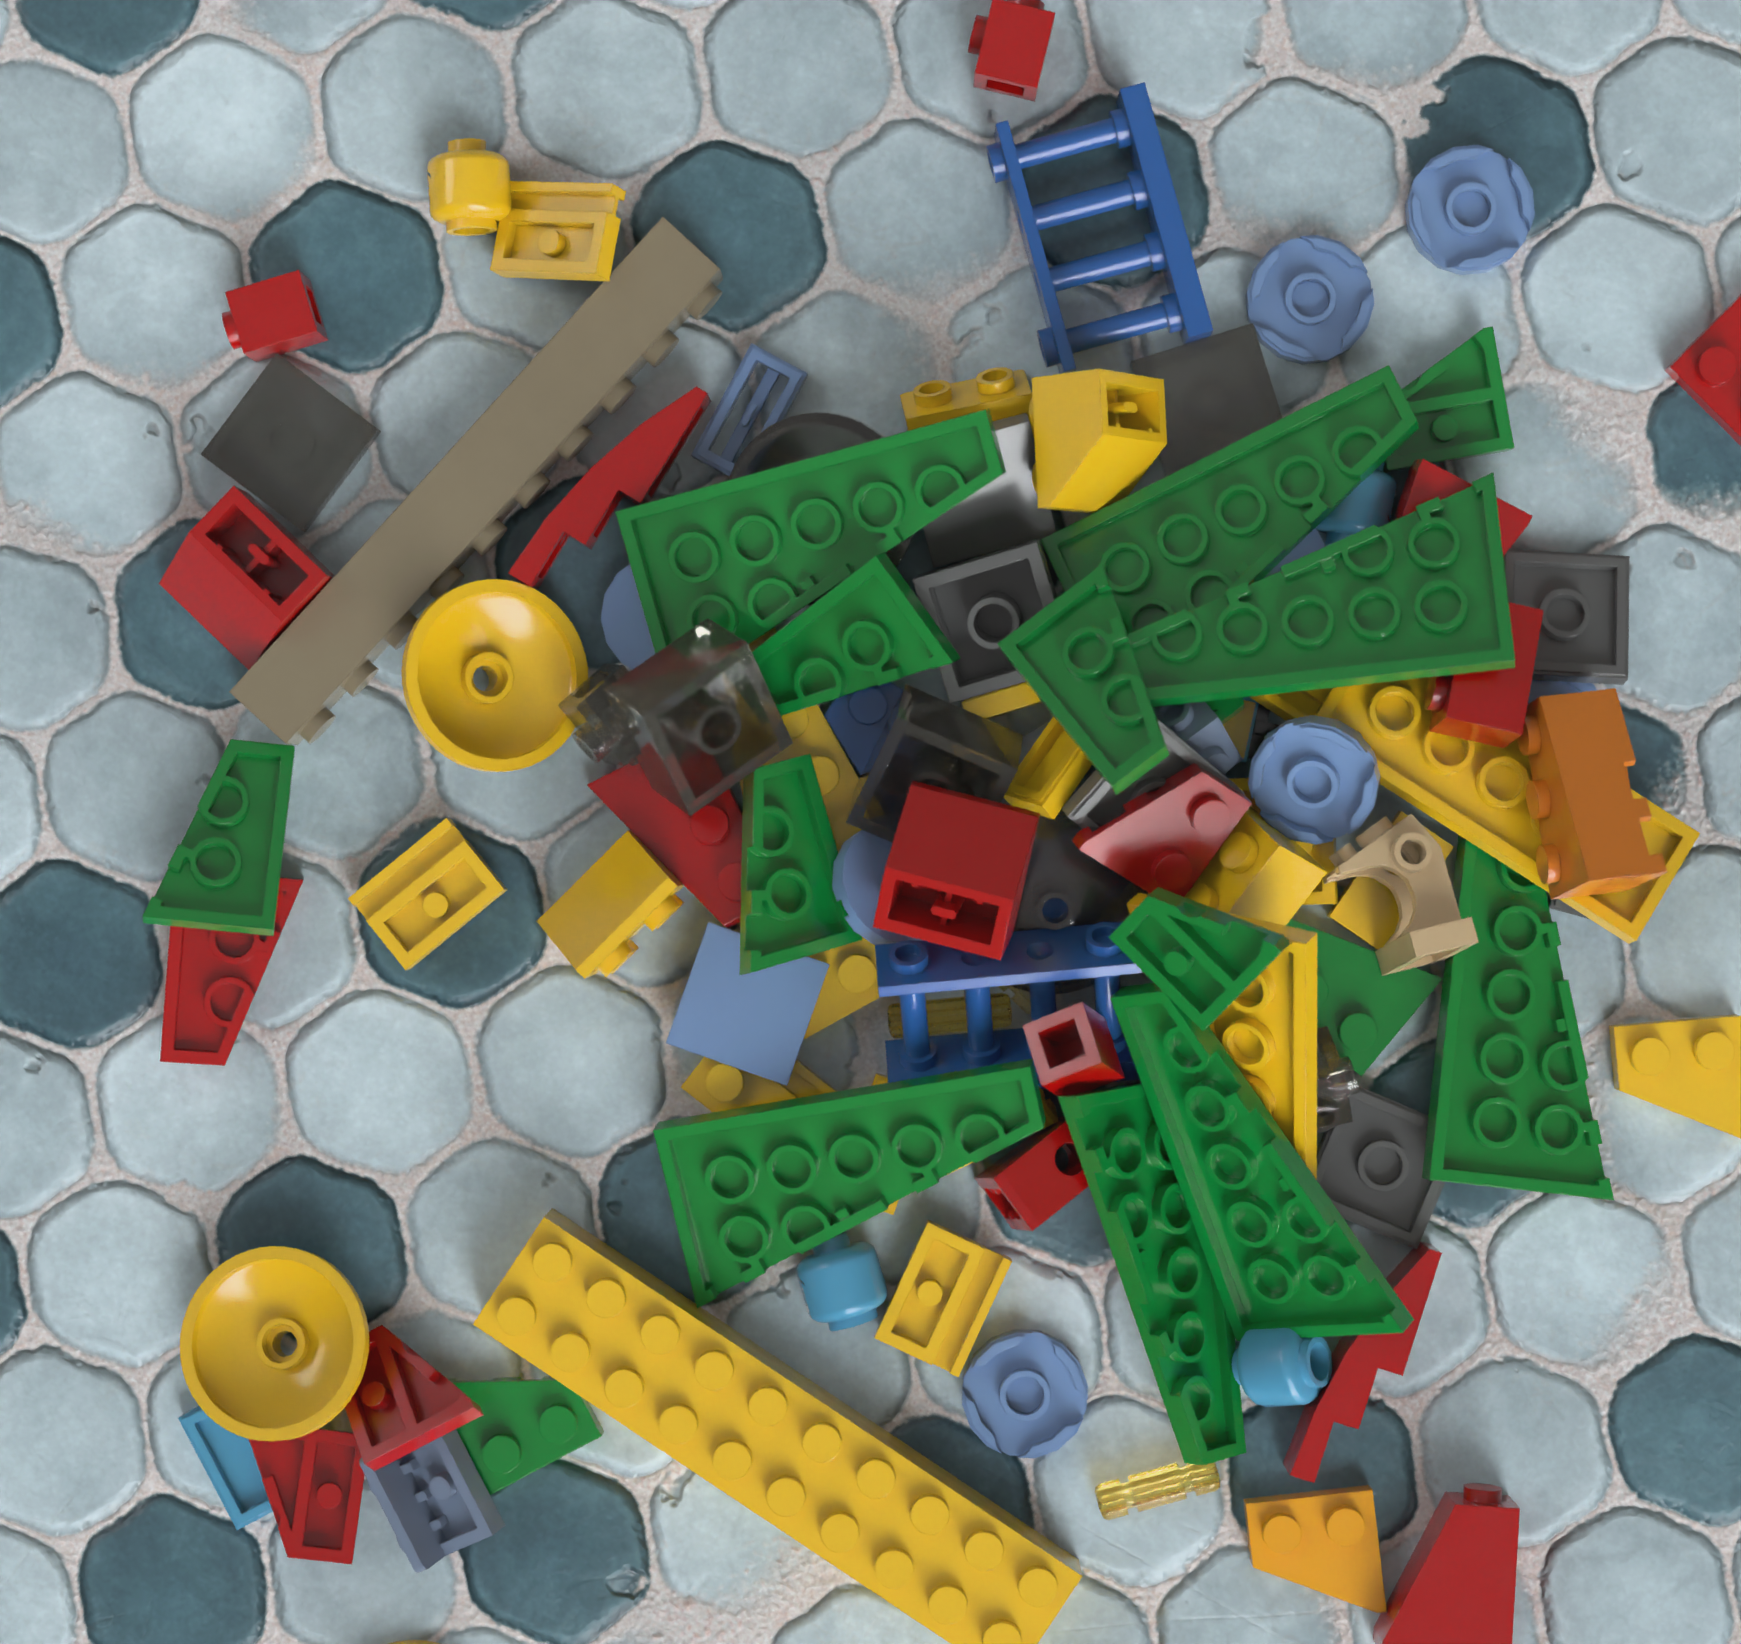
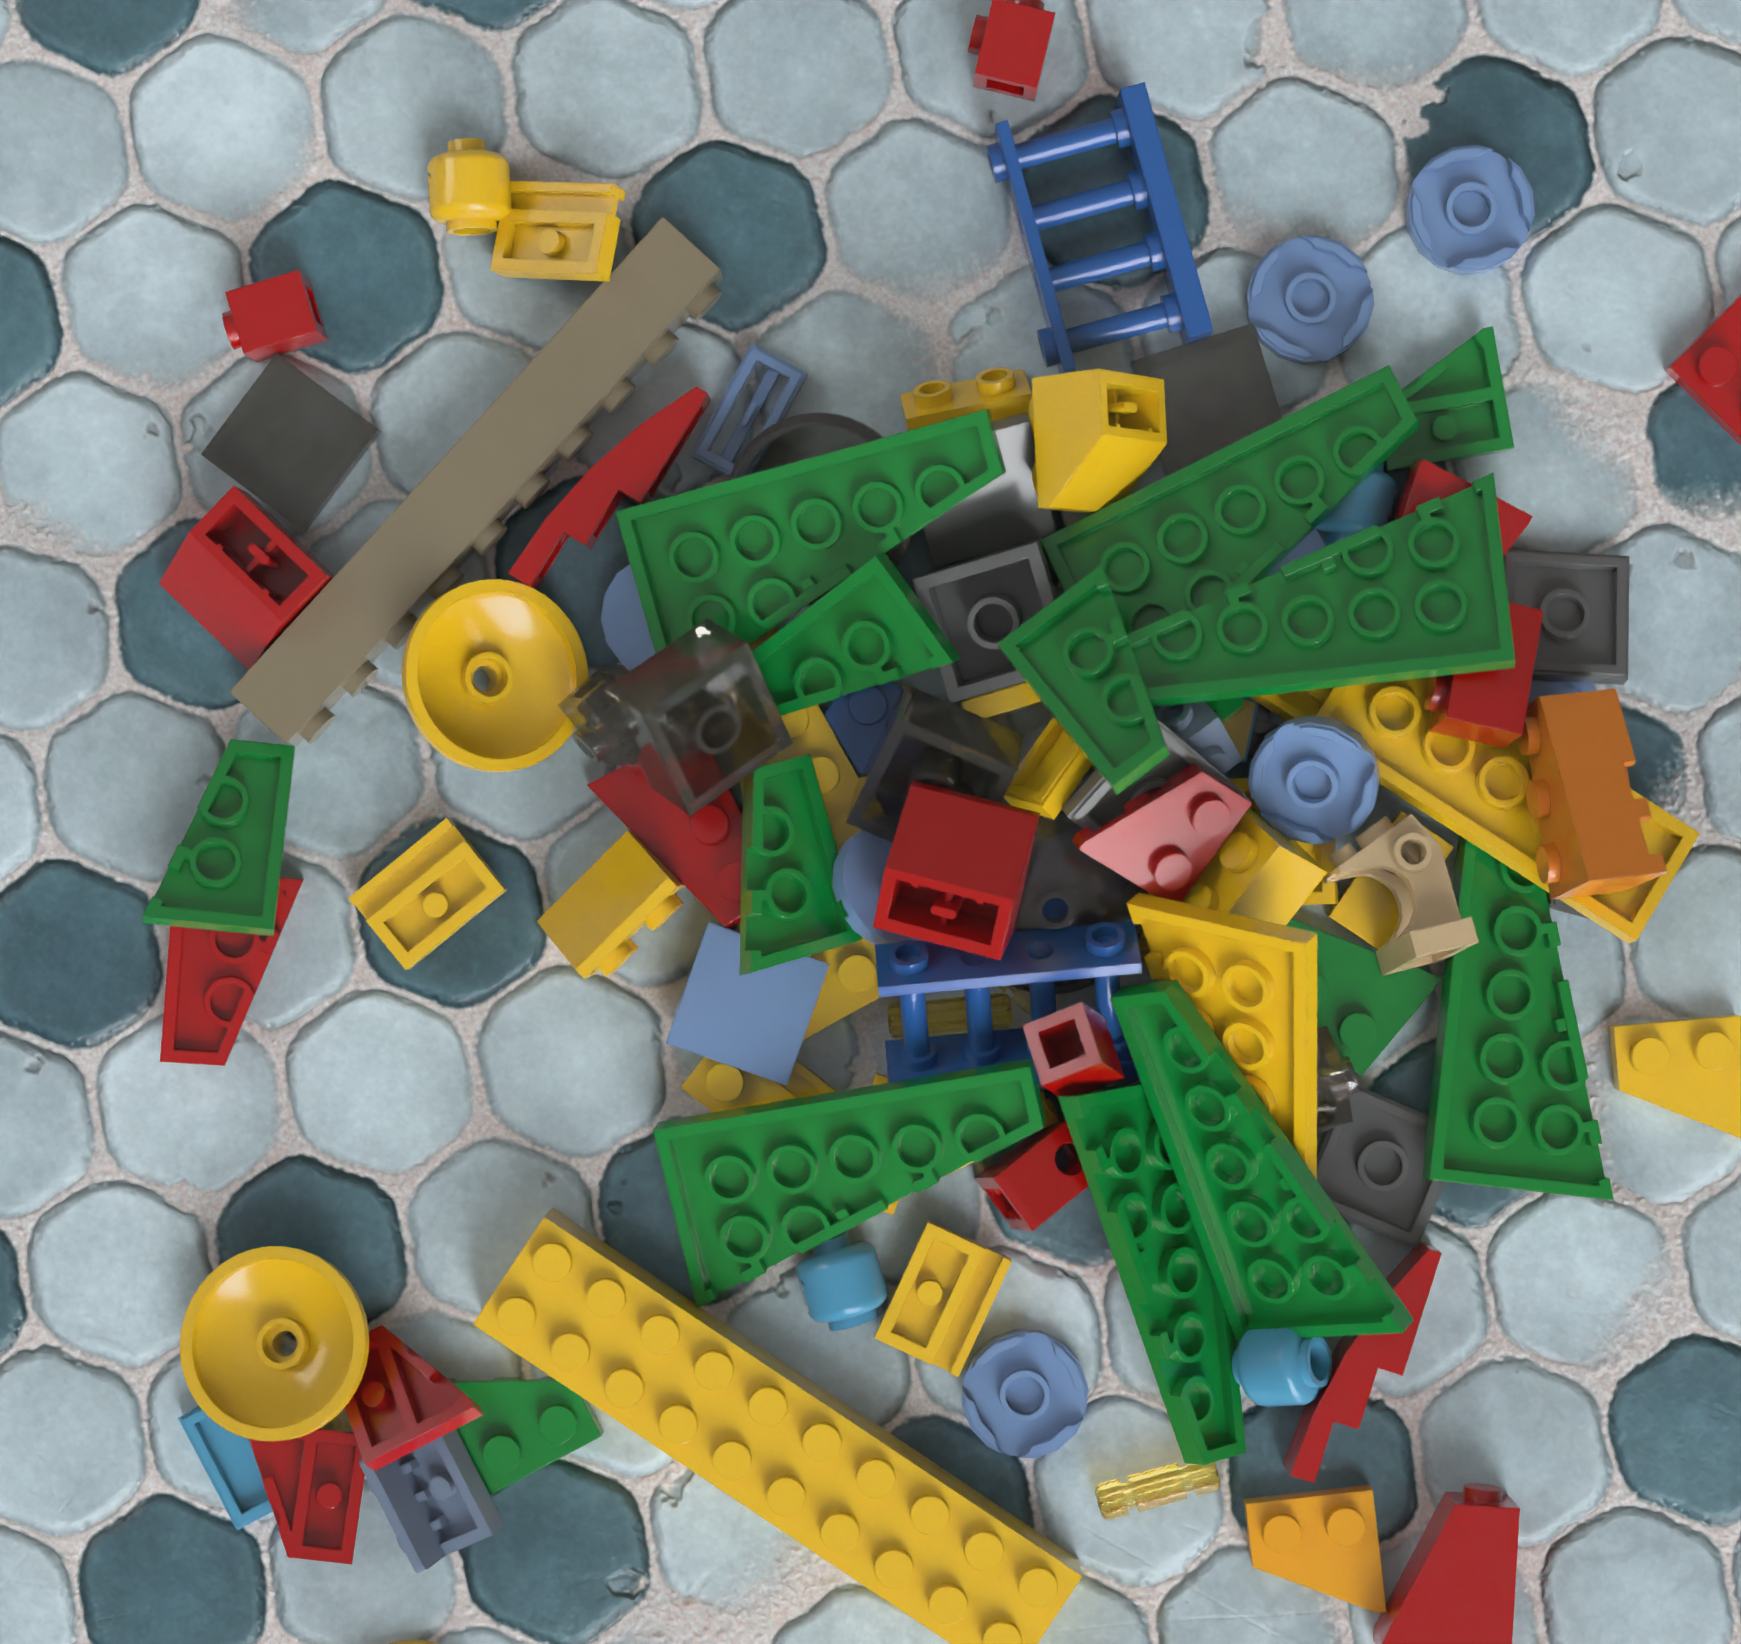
(1196, 952): green wing -> none

